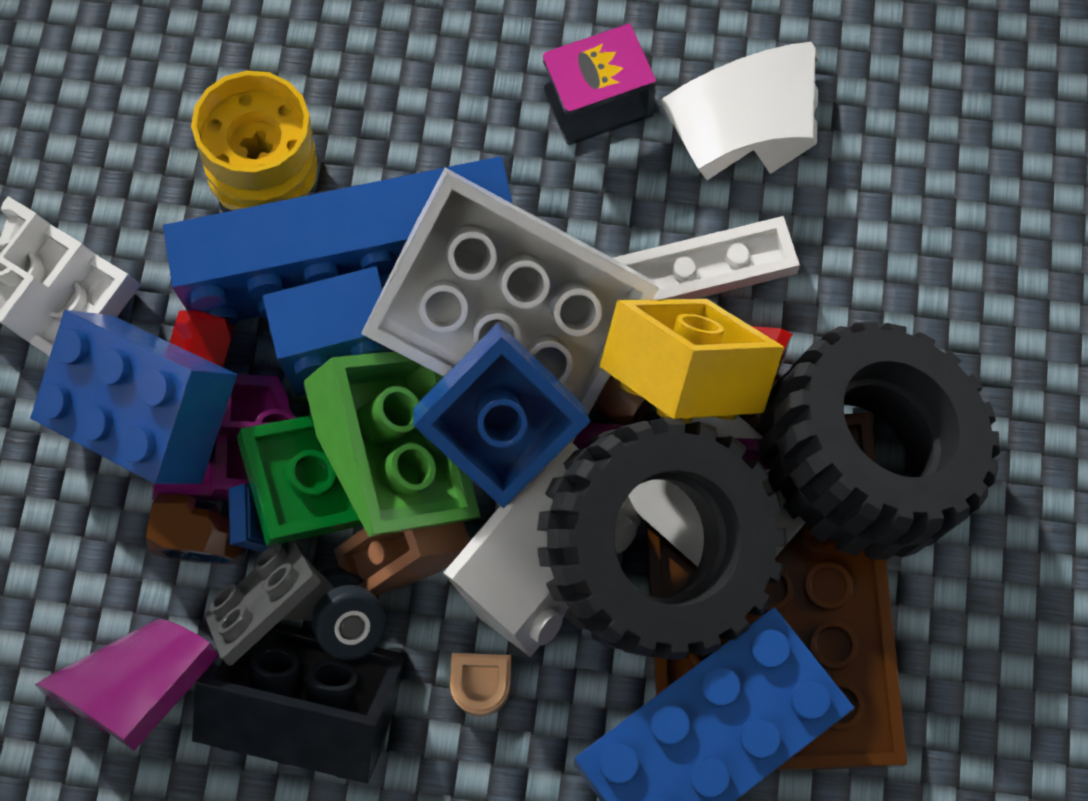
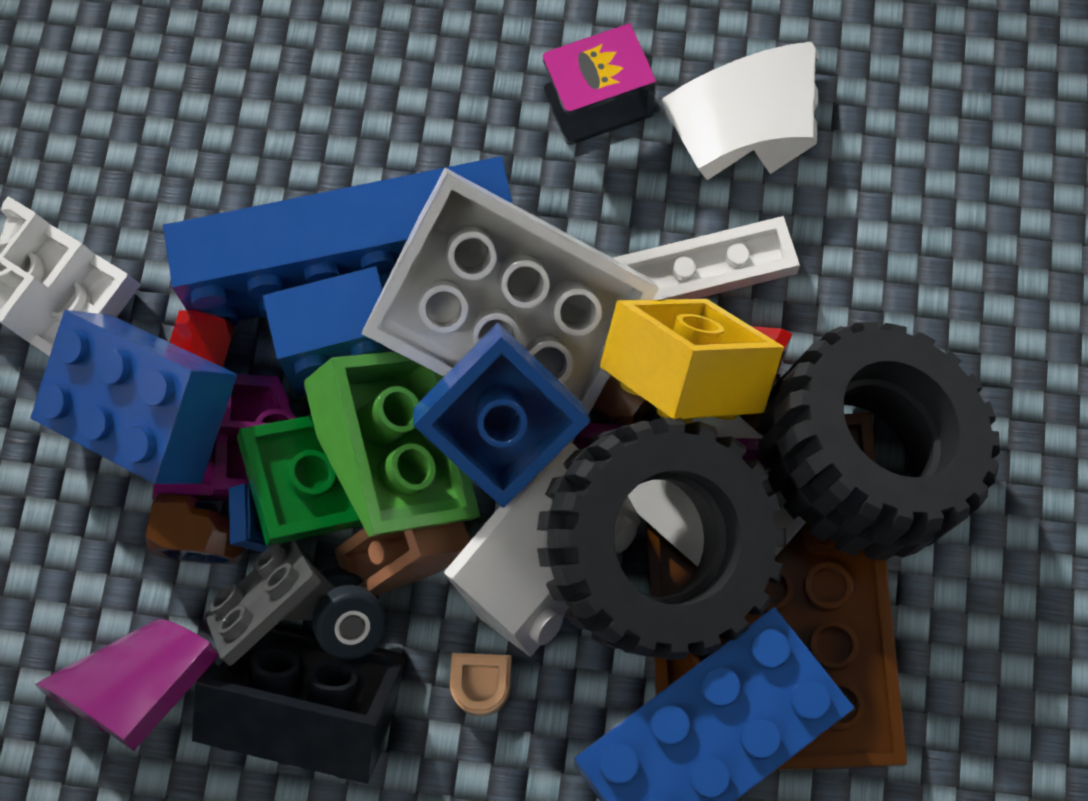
(255, 140): yellow wheel -> none

